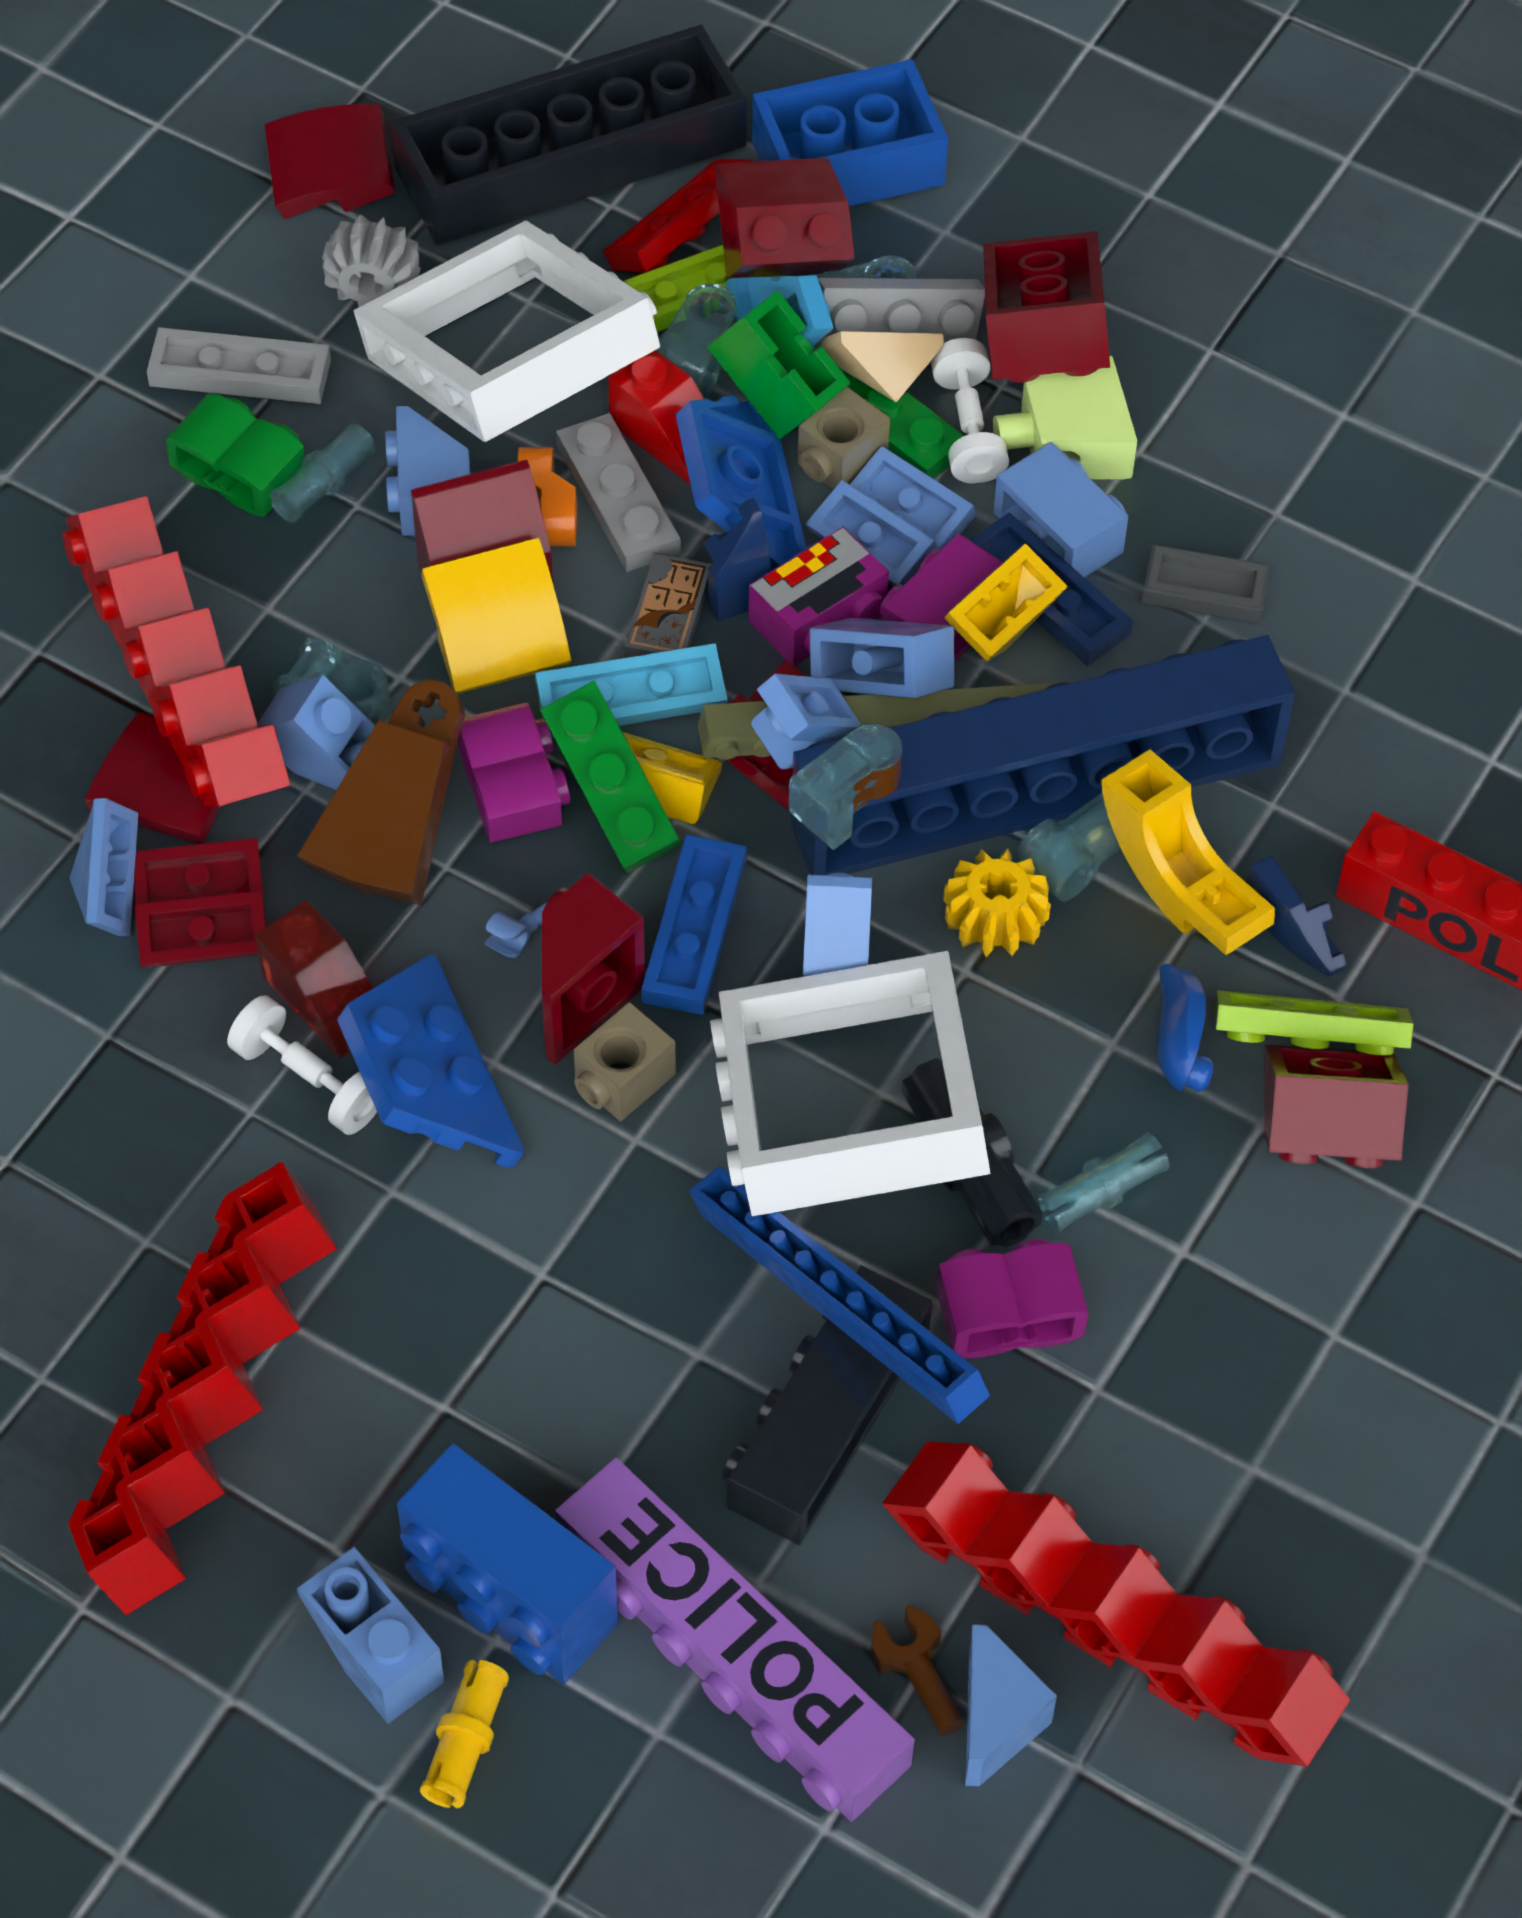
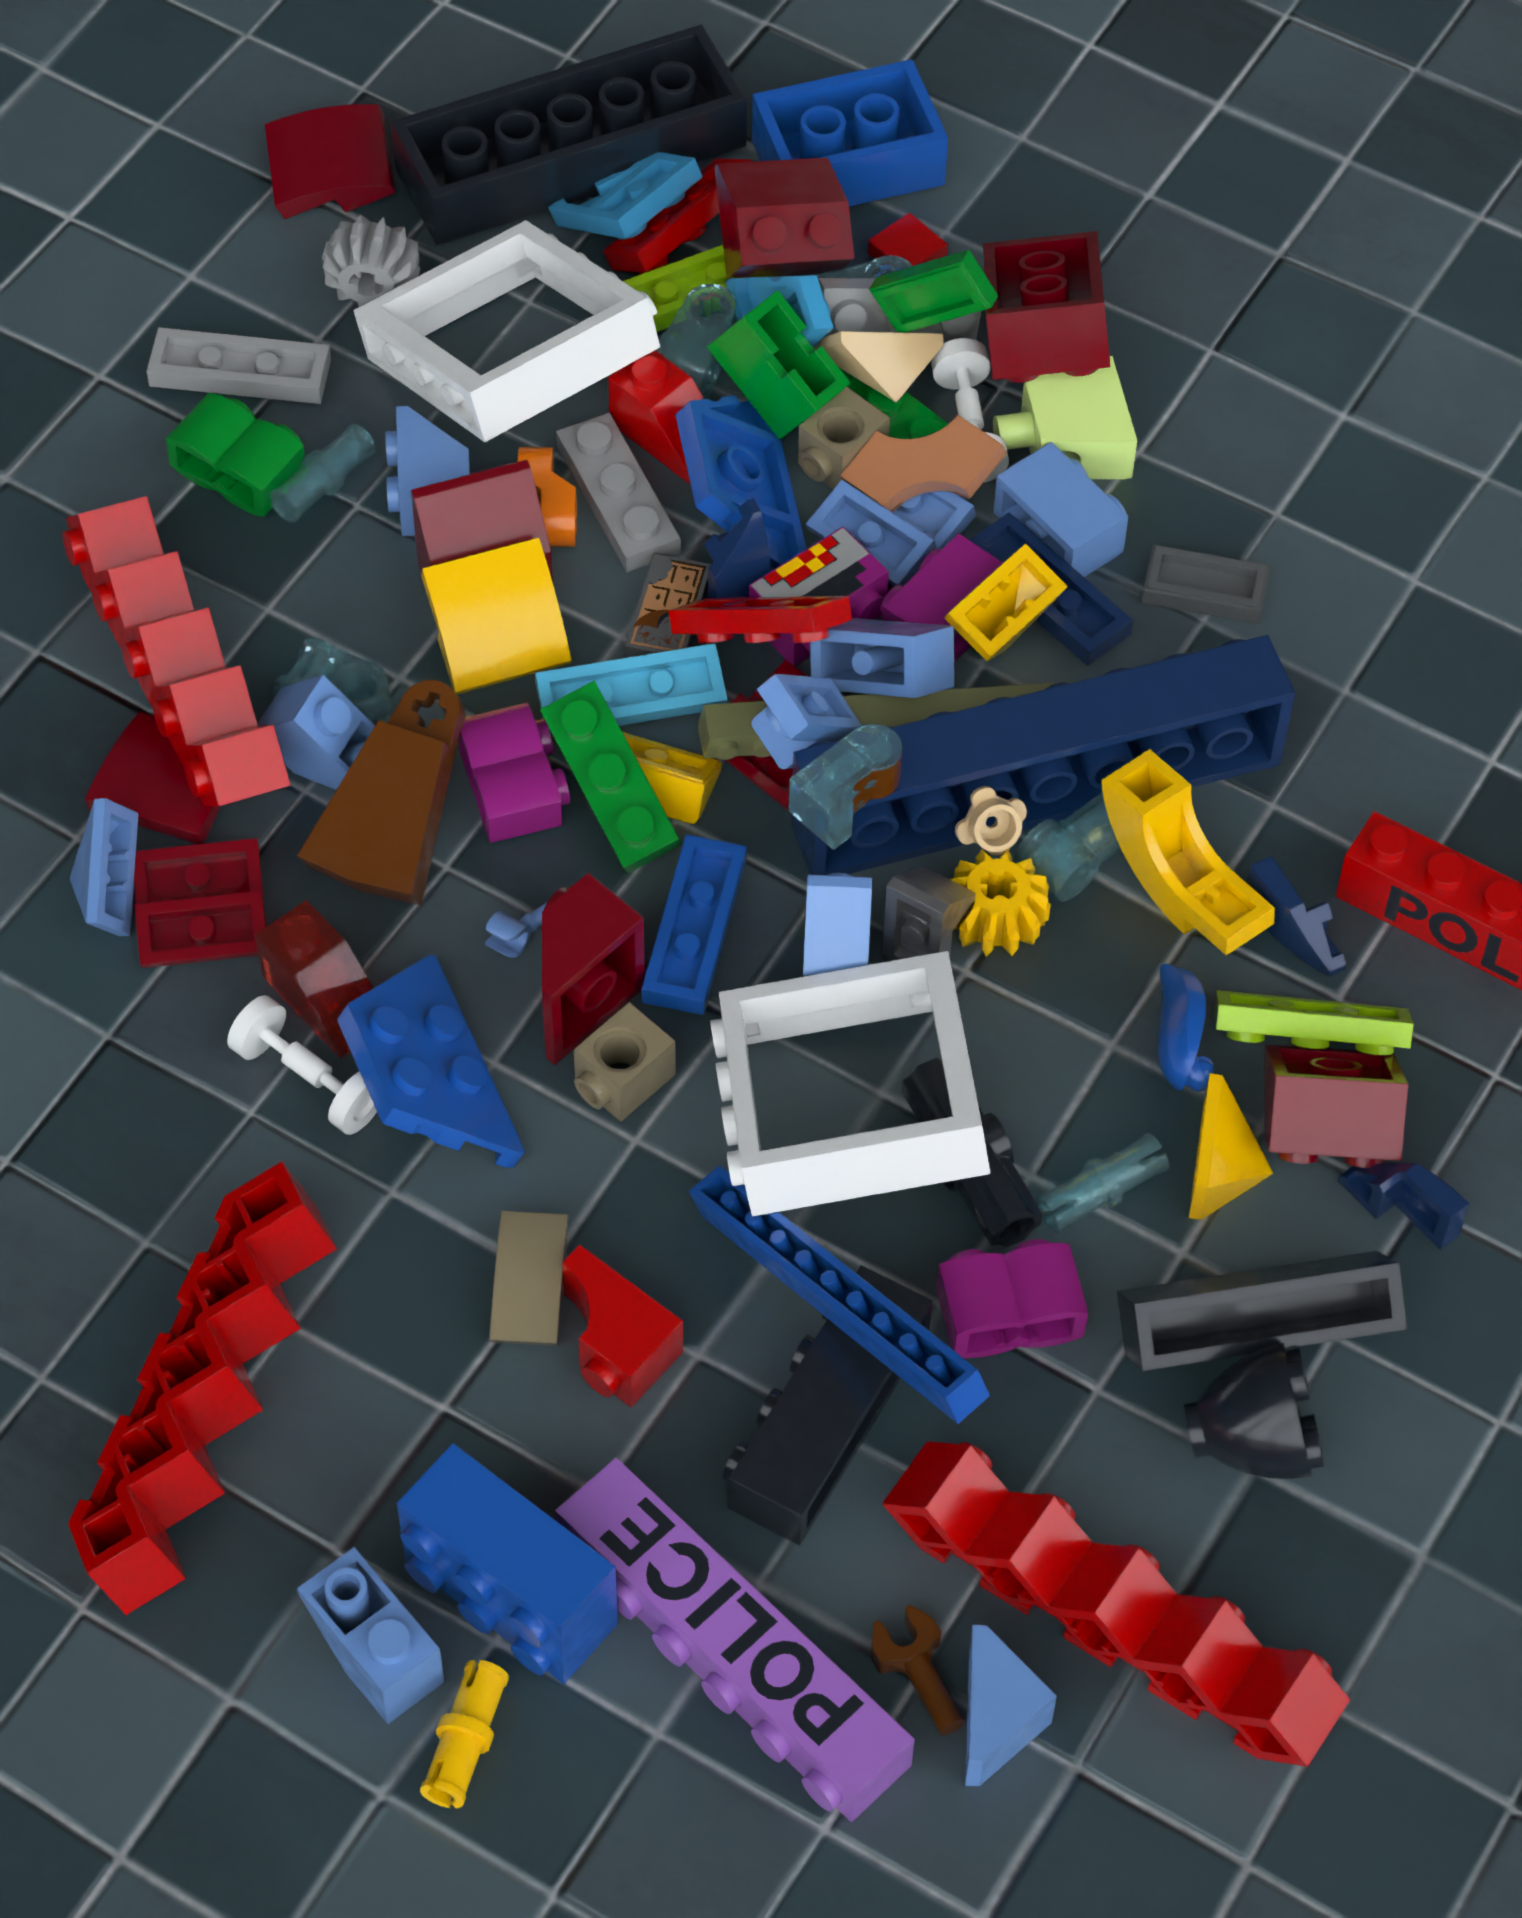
(528, 1278): none -> dark tan slope
(627, 1332): none -> red arch
(630, 197): none -> dark azure wing
(761, 618): none -> red plate
(908, 240): none -> red tile
(922, 913): none -> flat silver slope
(933, 292): none -> green tile
(948, 460): none -> nougat tile
(1003, 832): none -> tan plate
(1227, 1152): none -> yellow slope
(1254, 1417): none -> black piece
(1261, 1309): none -> black brick
(1415, 1192): none -> dark blue slope

